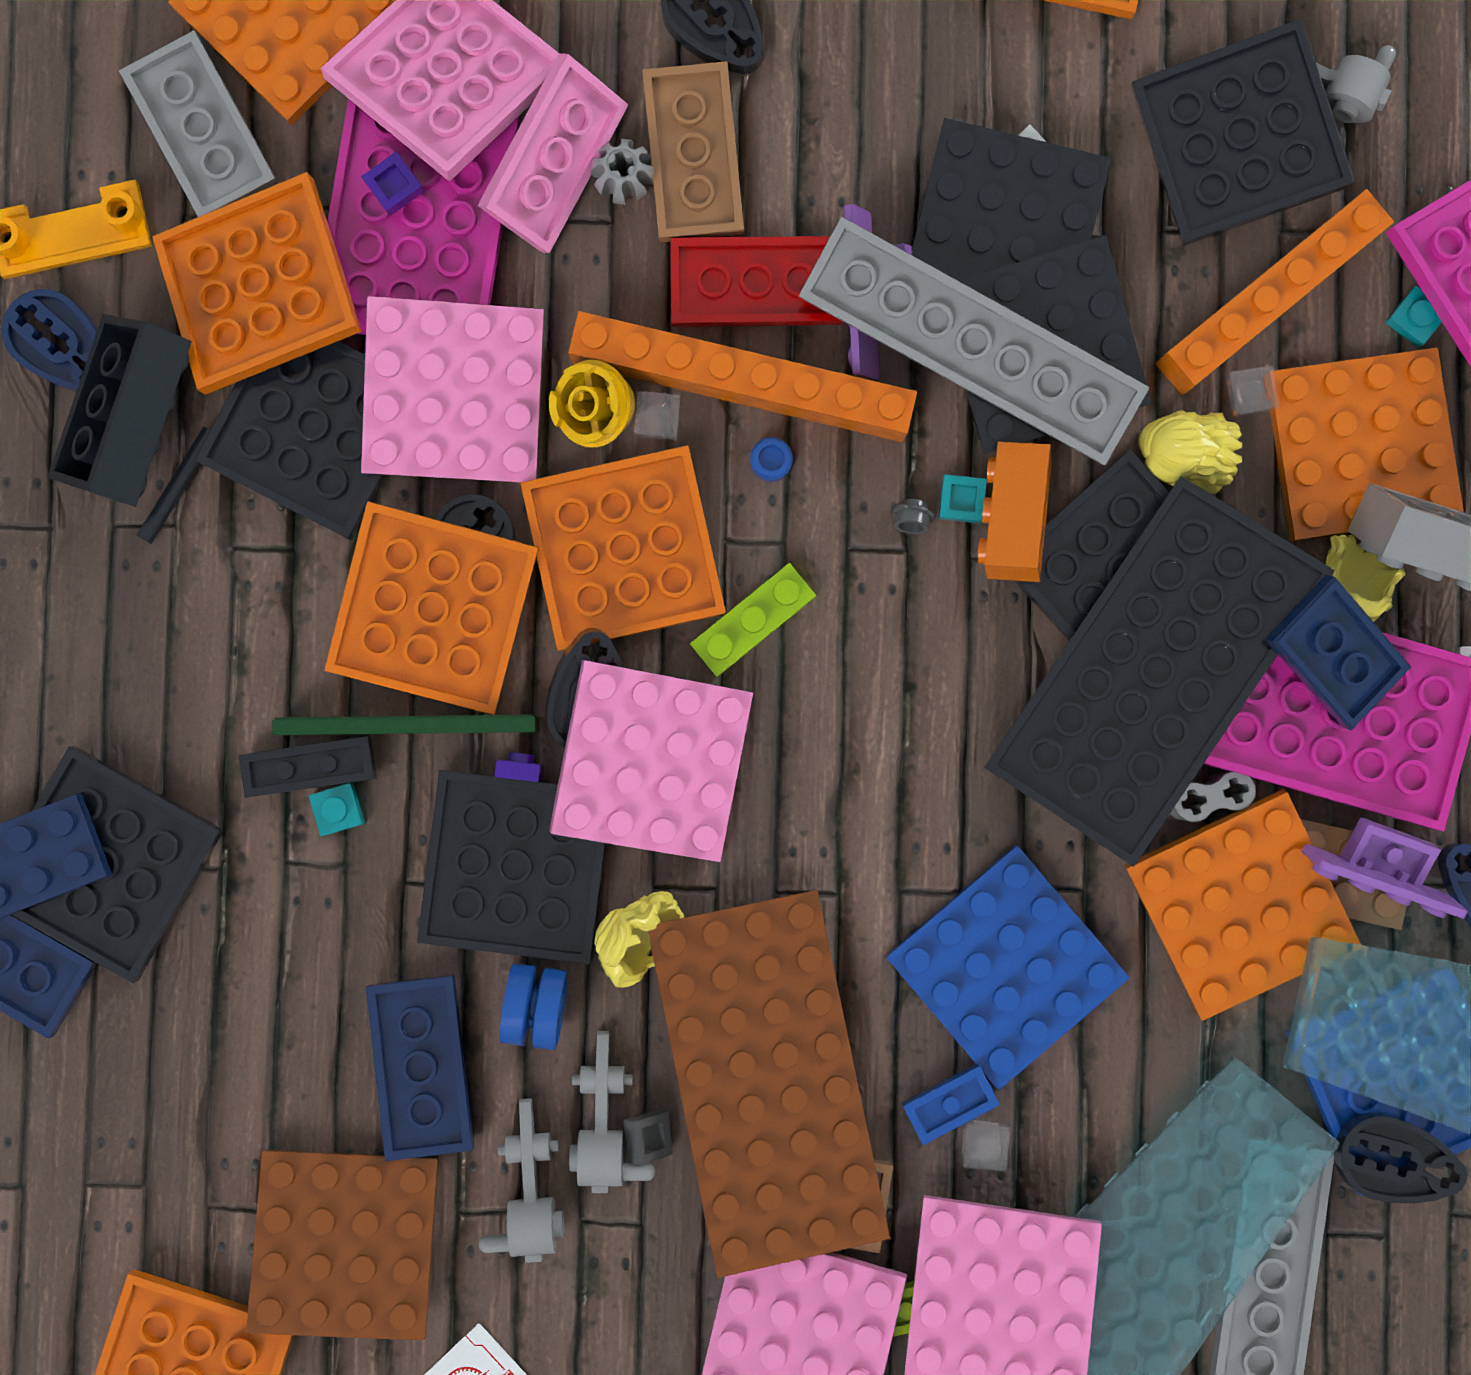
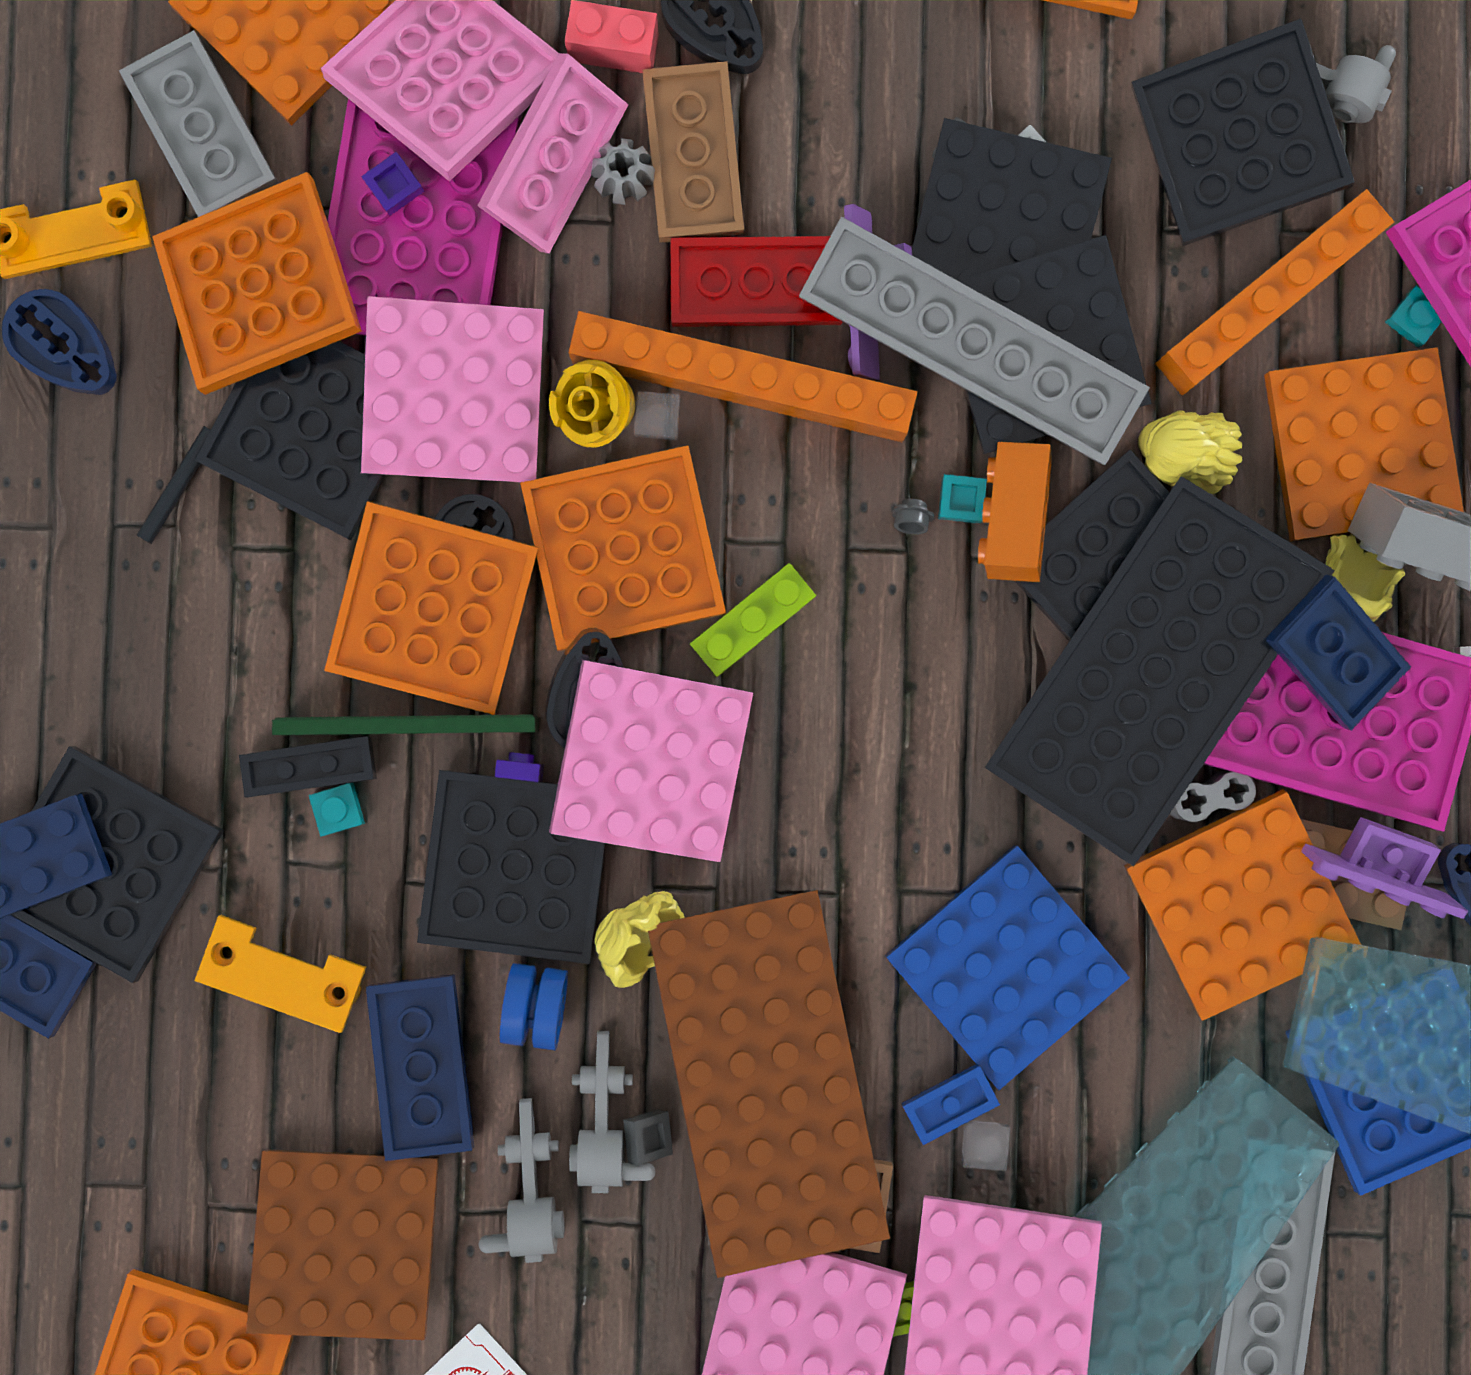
(120, 409): black brick -> none
(279, 979): none -> light orange brick
(611, 36): none -> coral brick
(771, 459): blue tile -> none
(1252, 391): clear plate -> none
(1385, 1181): black piece -> none

